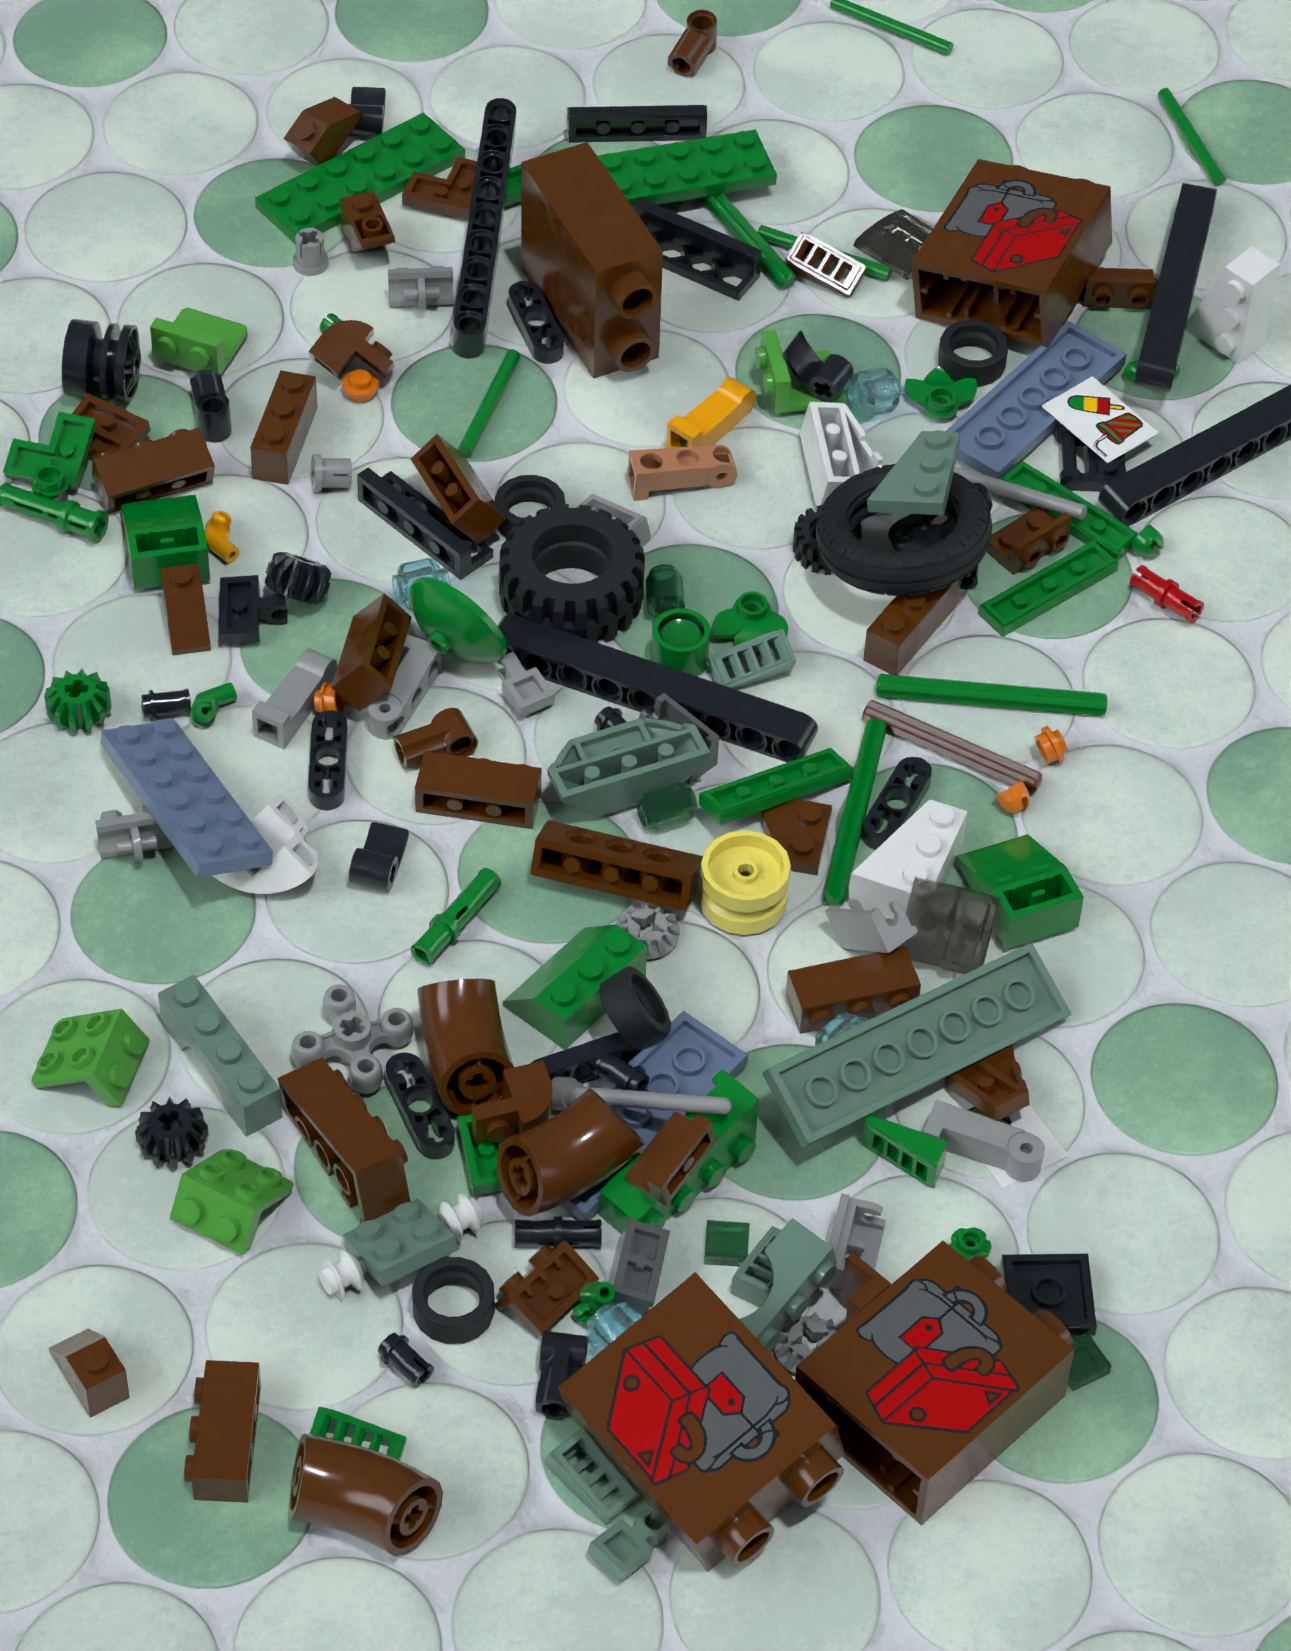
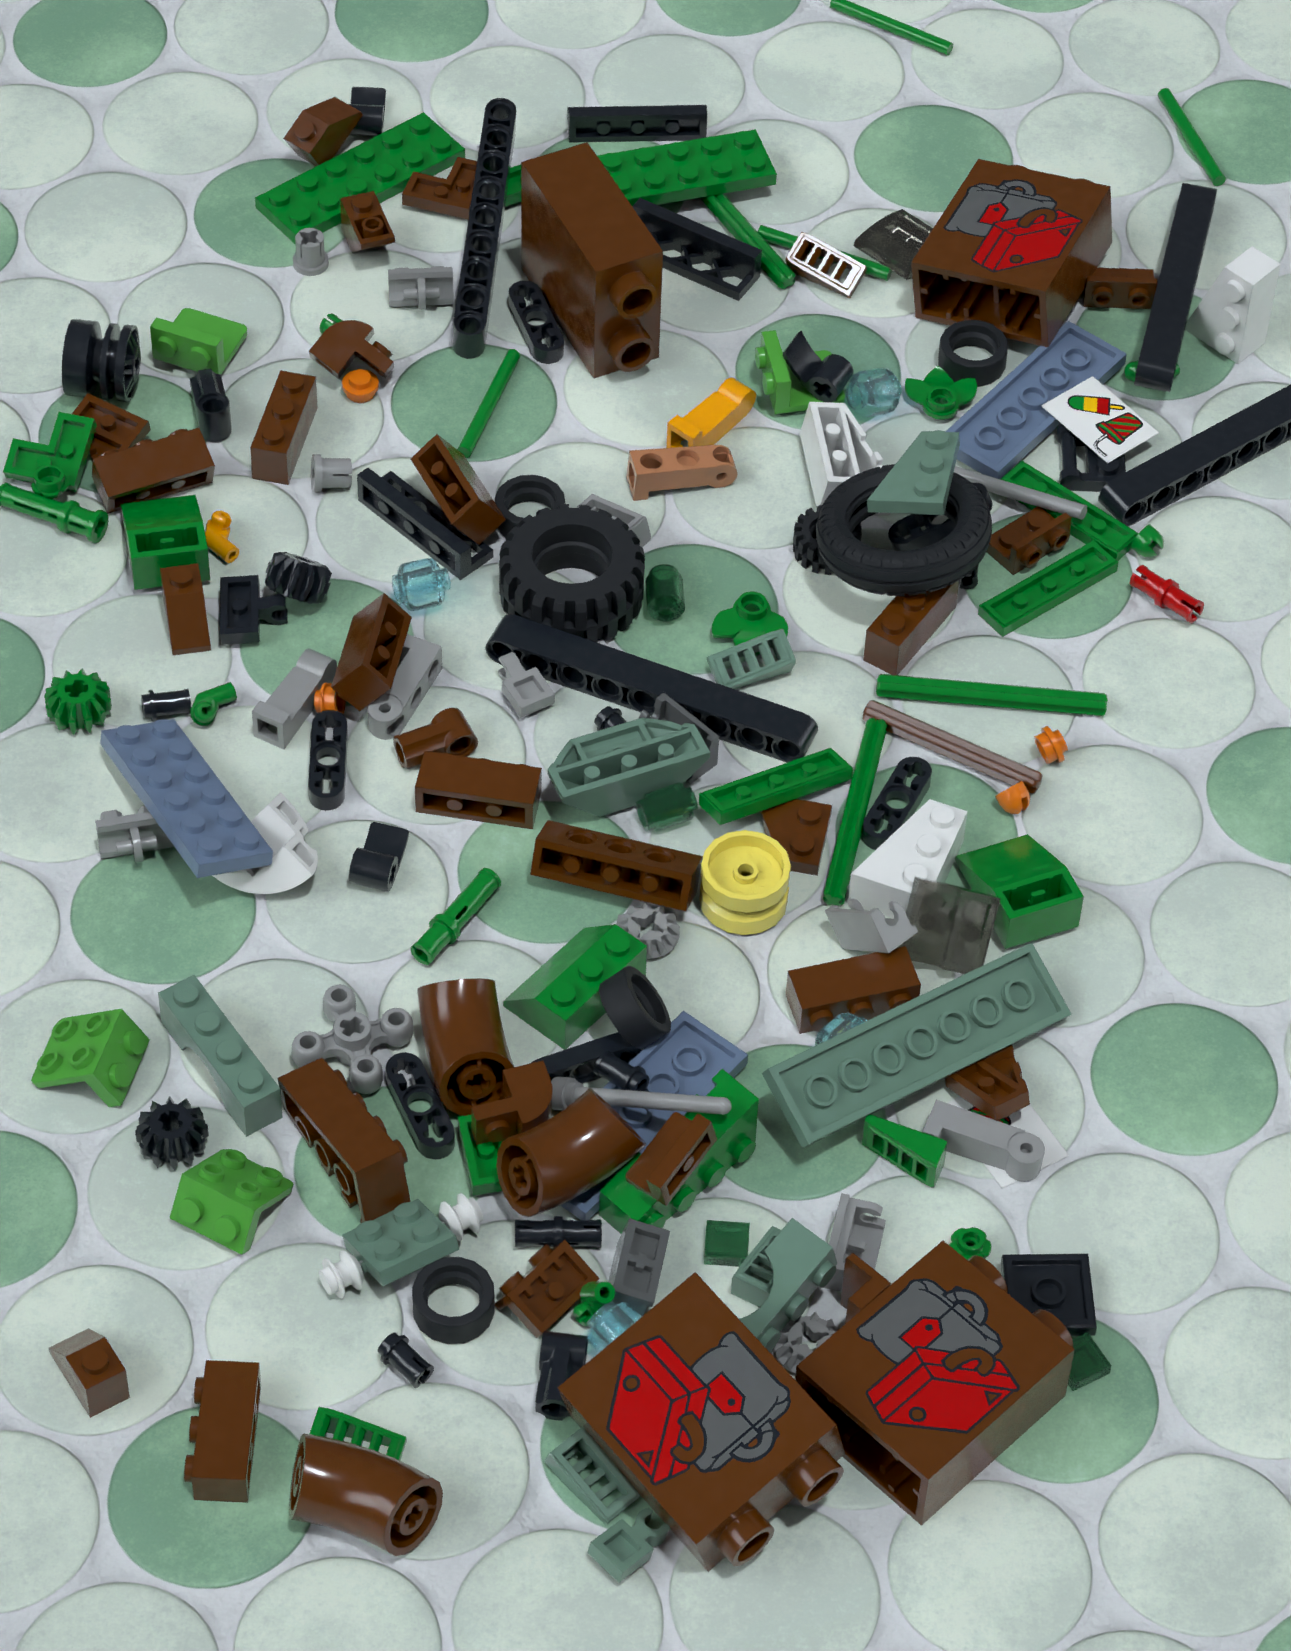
(455, 622): green dish -> none
(681, 640): green piece -> none
(695, 43): reddish brown piece -> none

